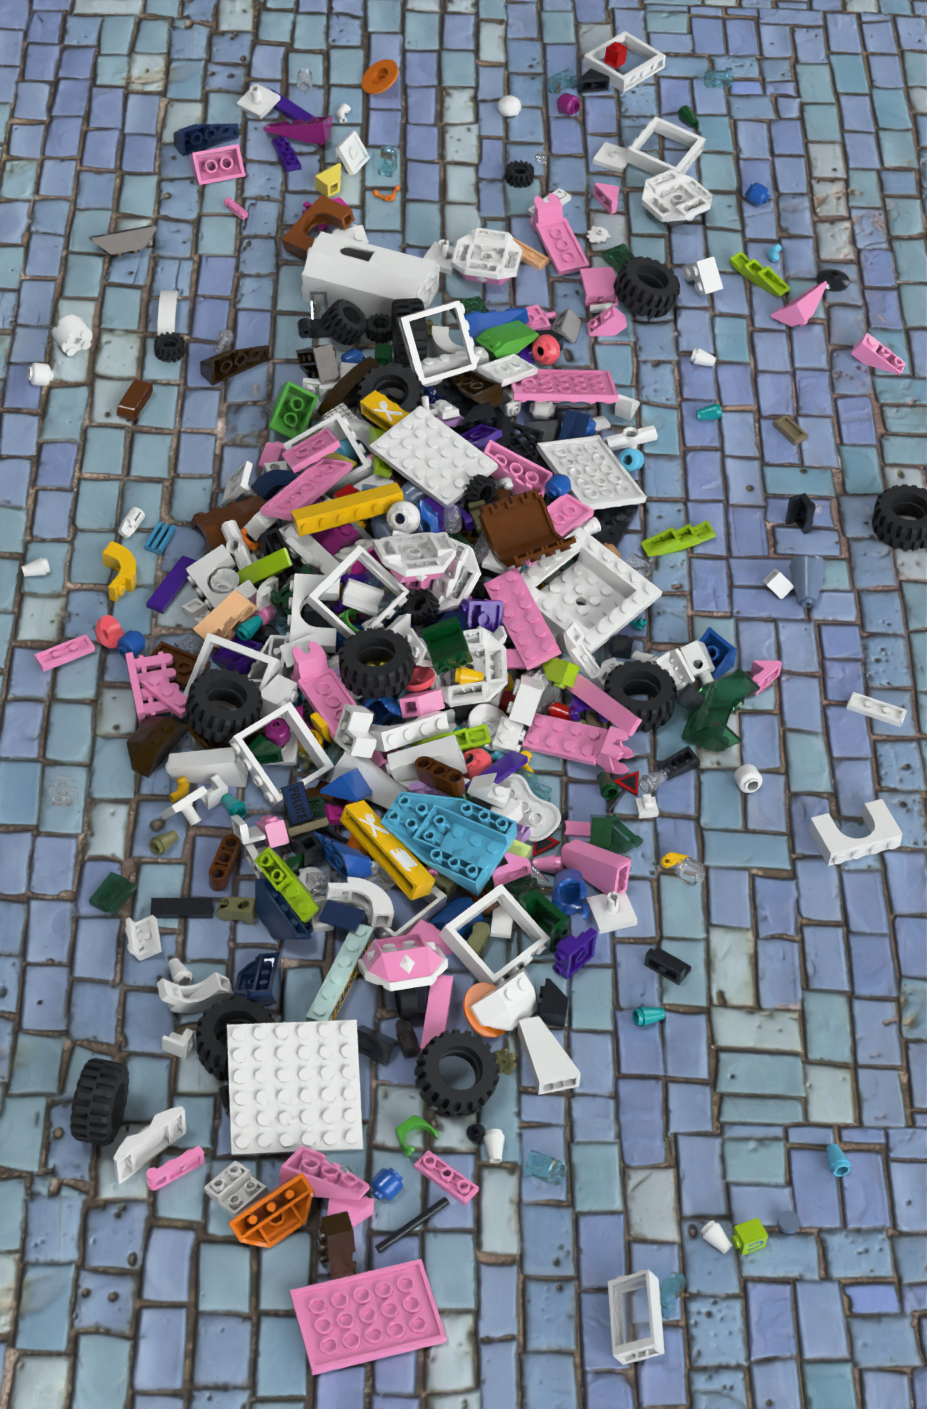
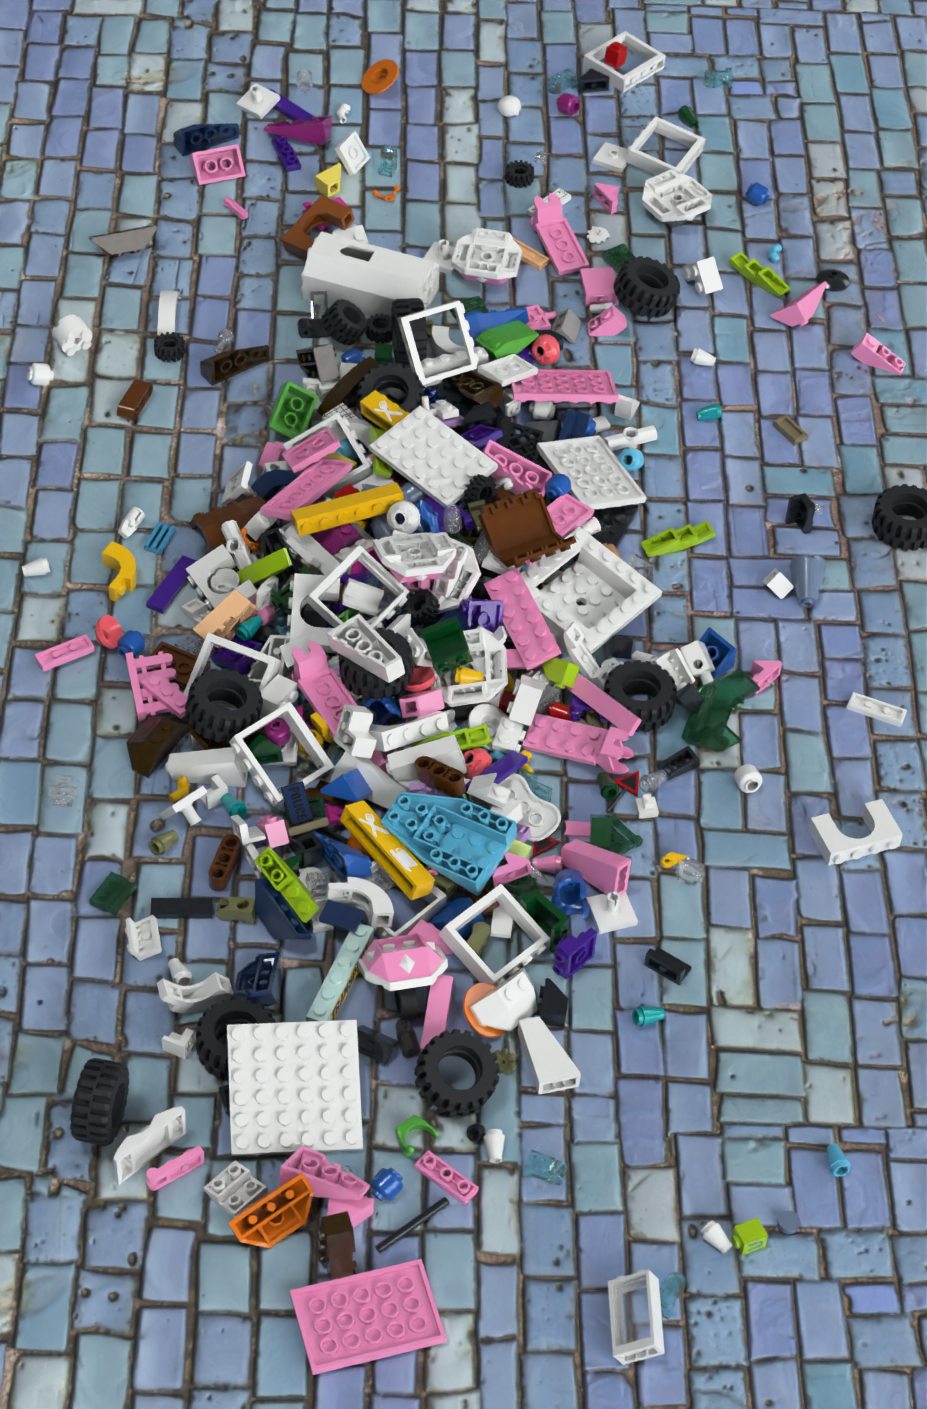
(365, 647): none -> white wedge
(638, 623): teal arm -> none

